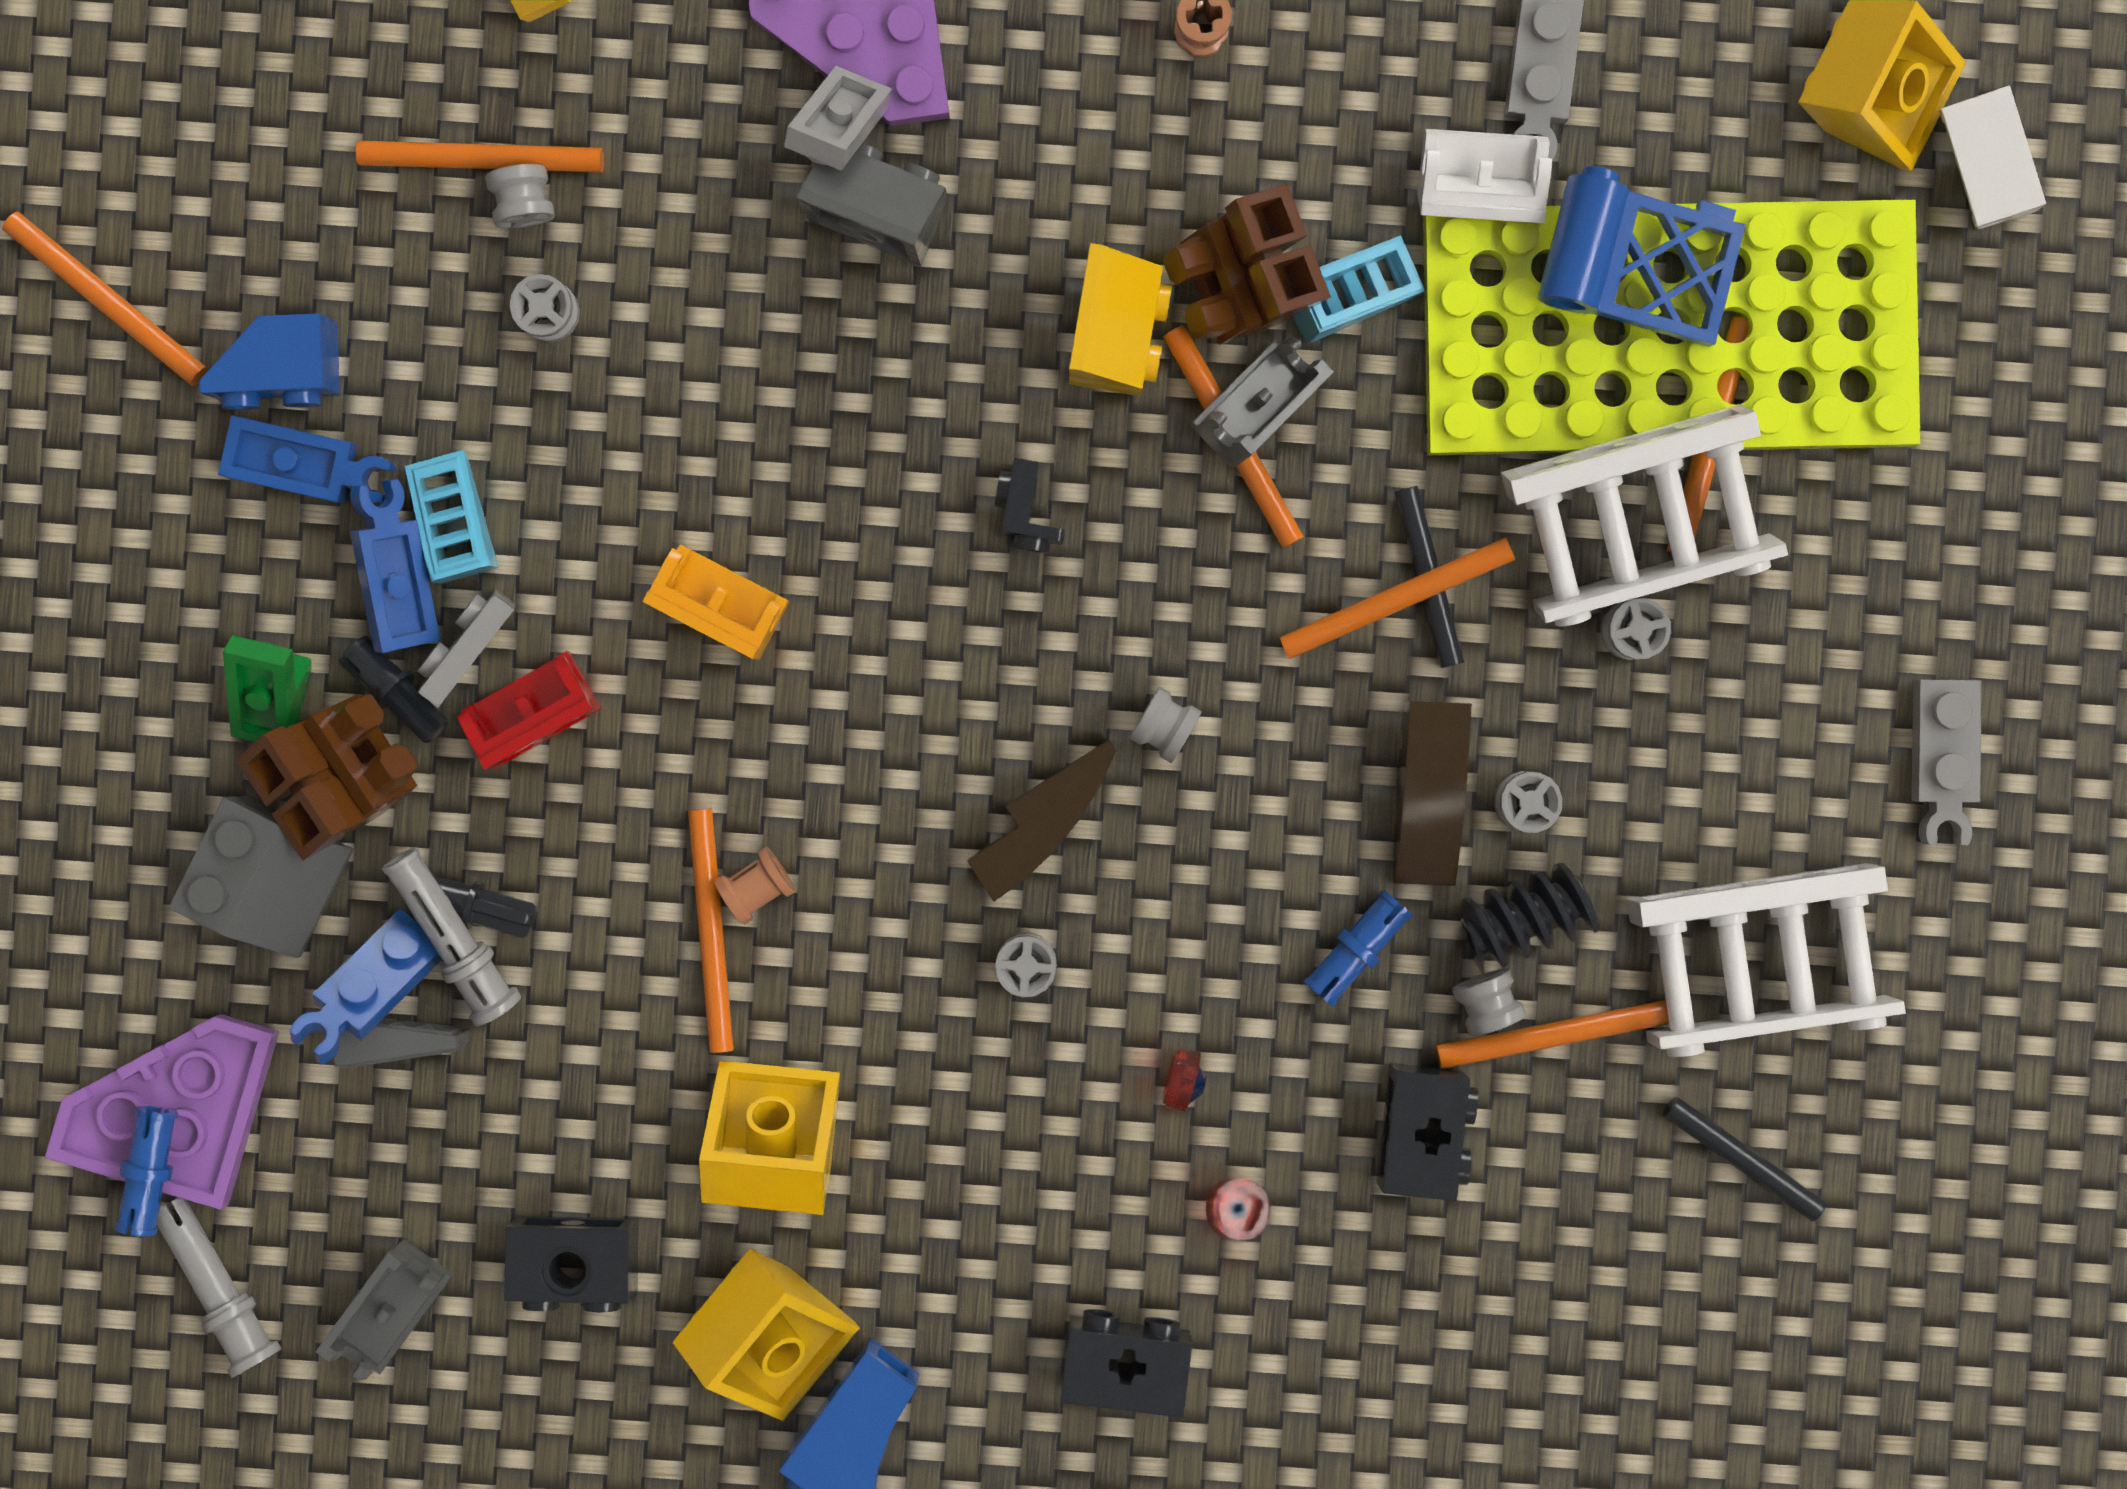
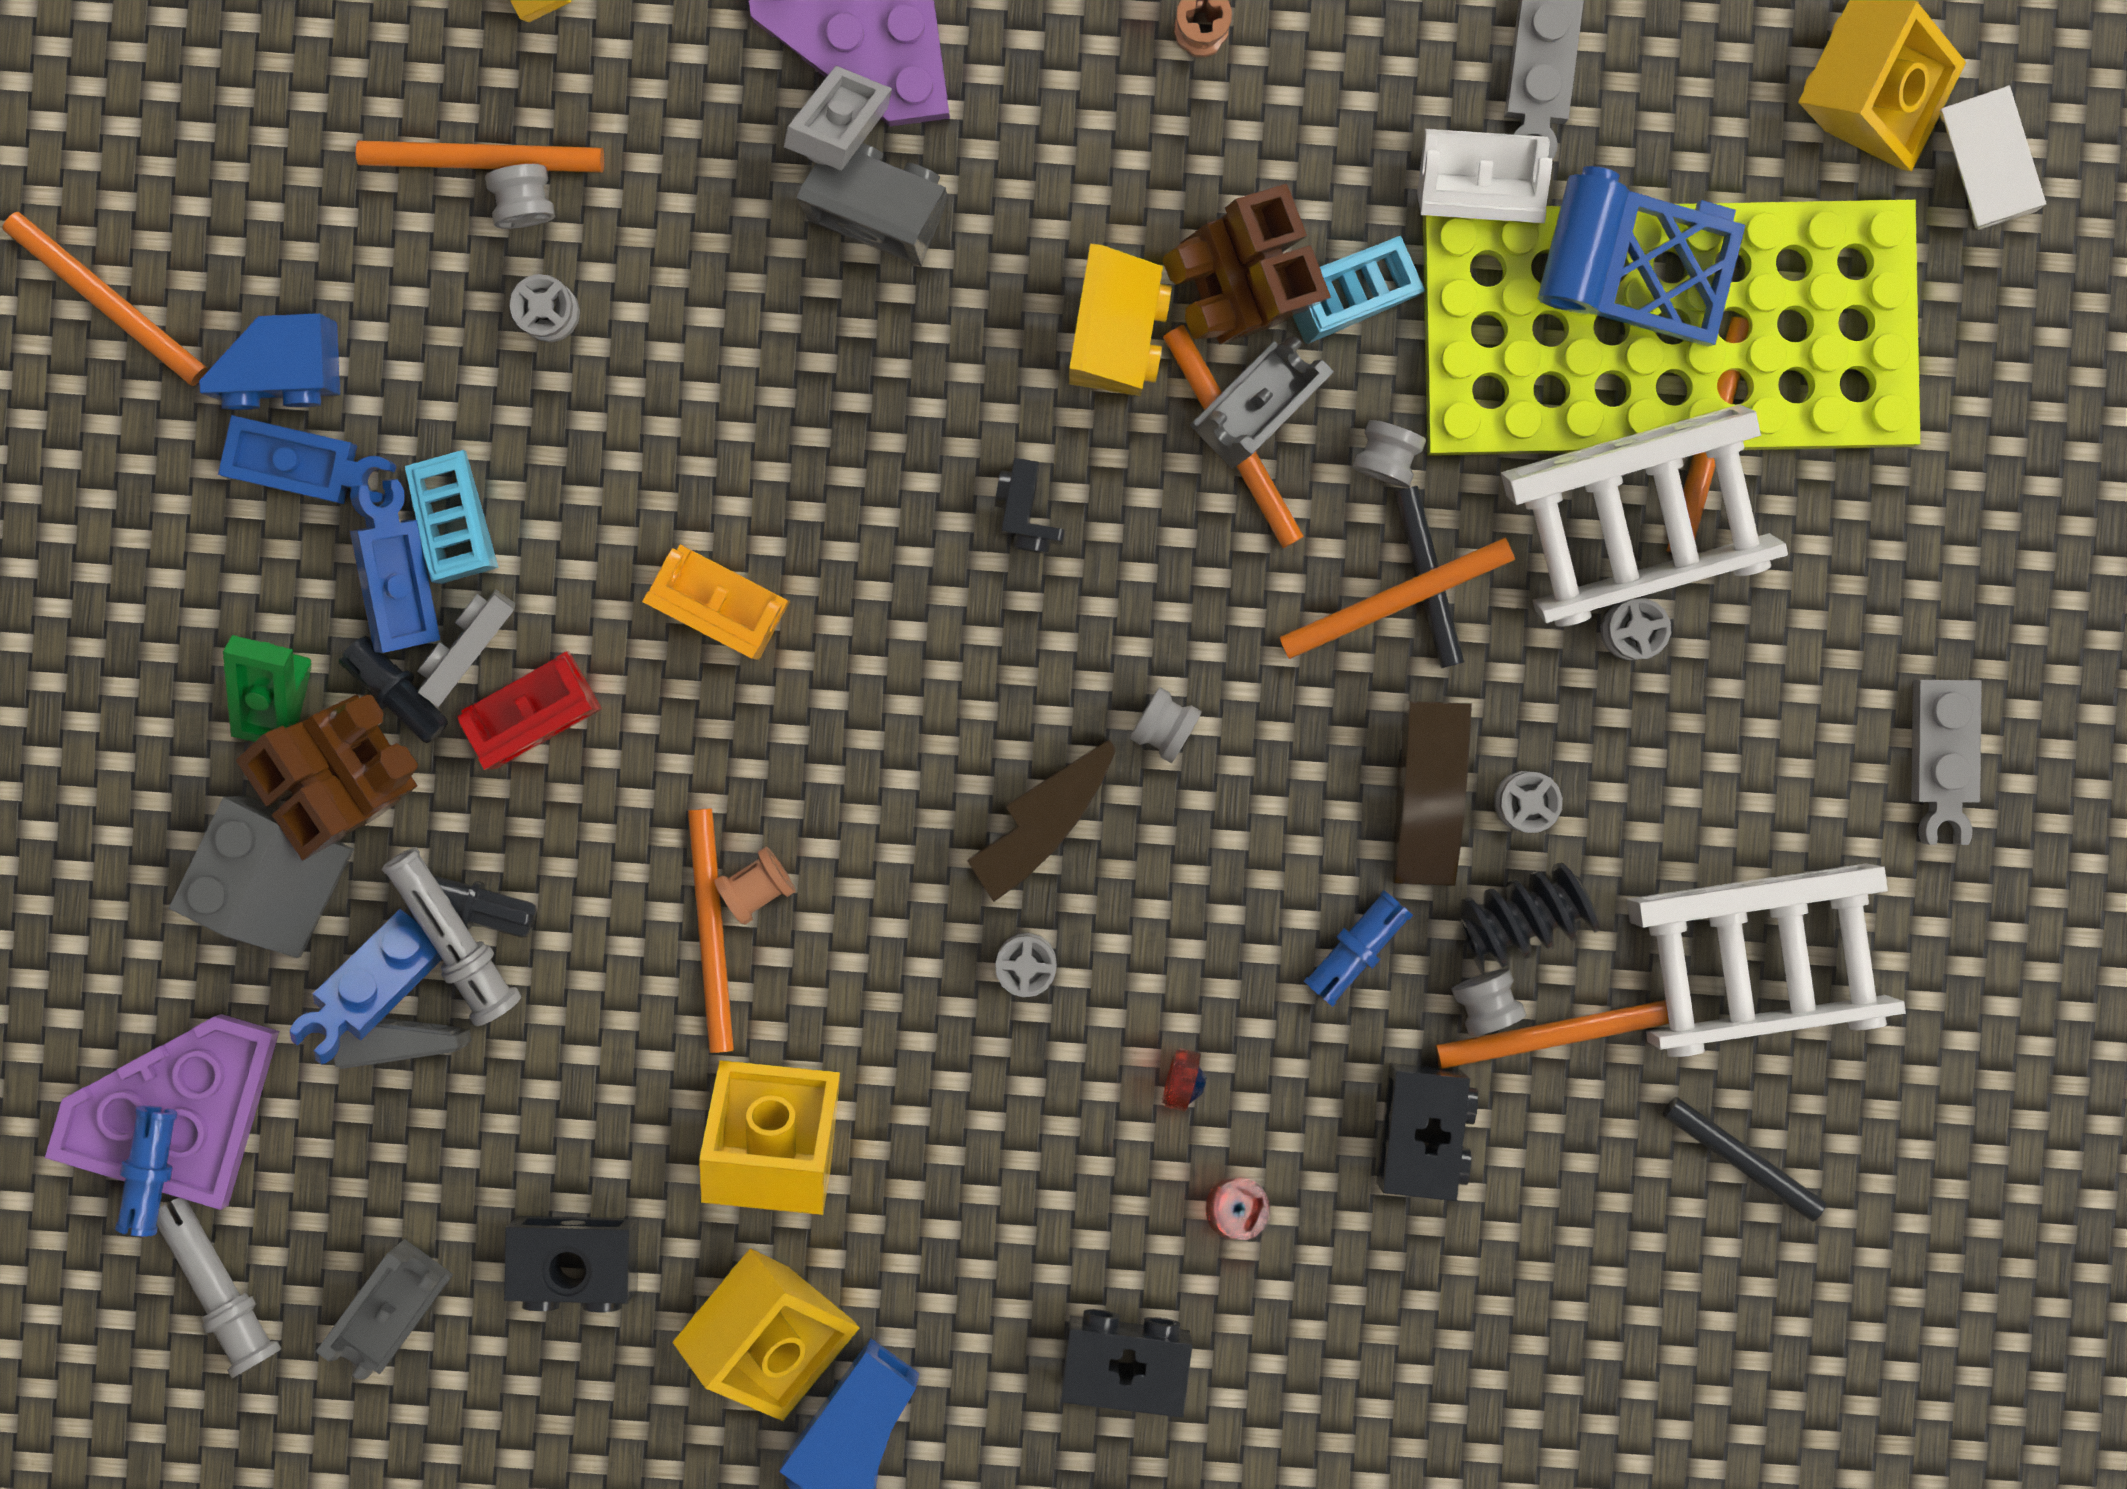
(1389, 453): none -> light grey wheel

